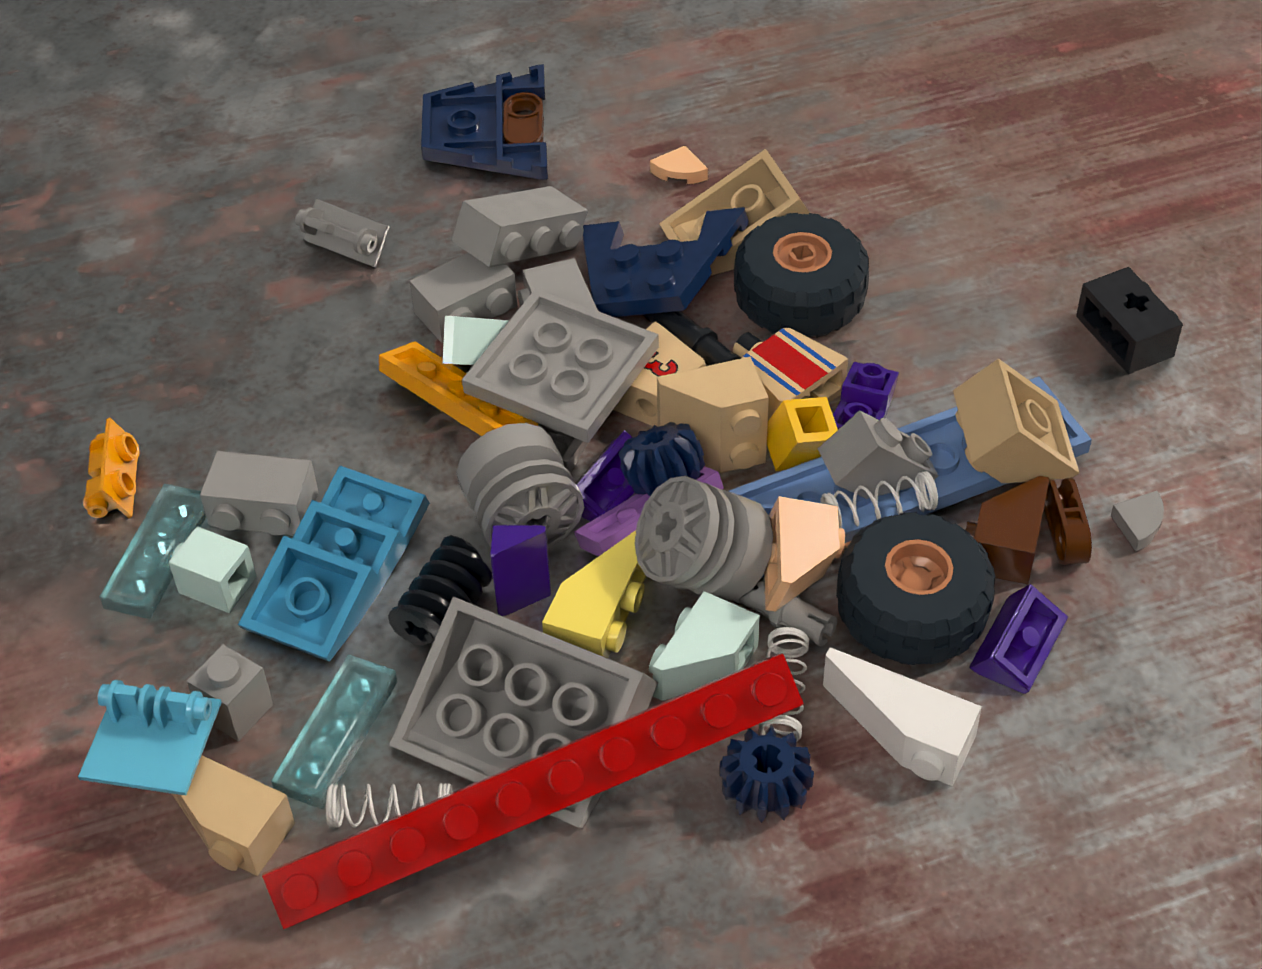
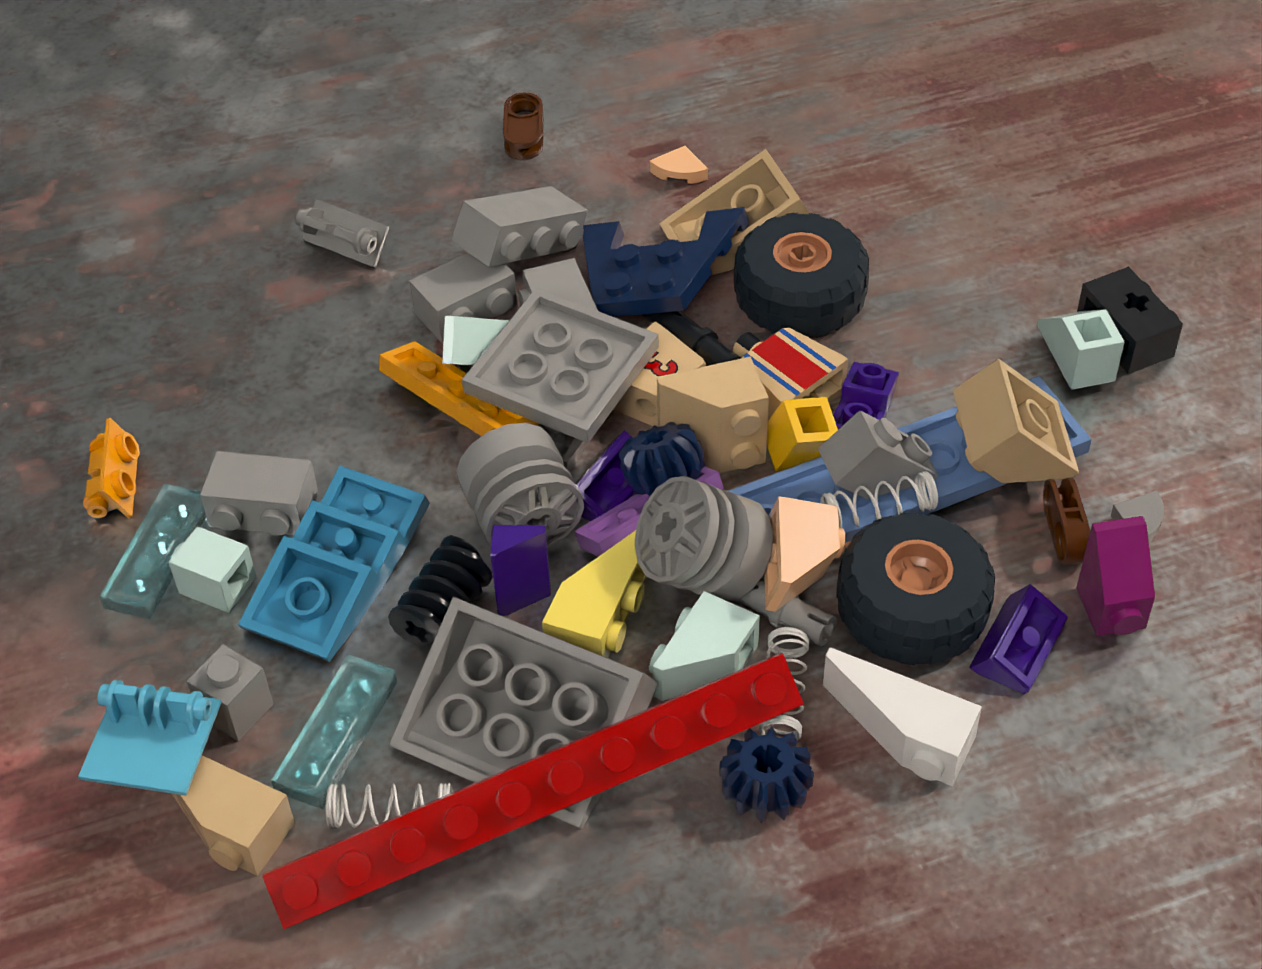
(466, 127): dark blue wing -> none
(1010, 529): reddish brown slope -> none
(1084, 346): none -> light aqua slope
(1117, 577): none -> magenta slope

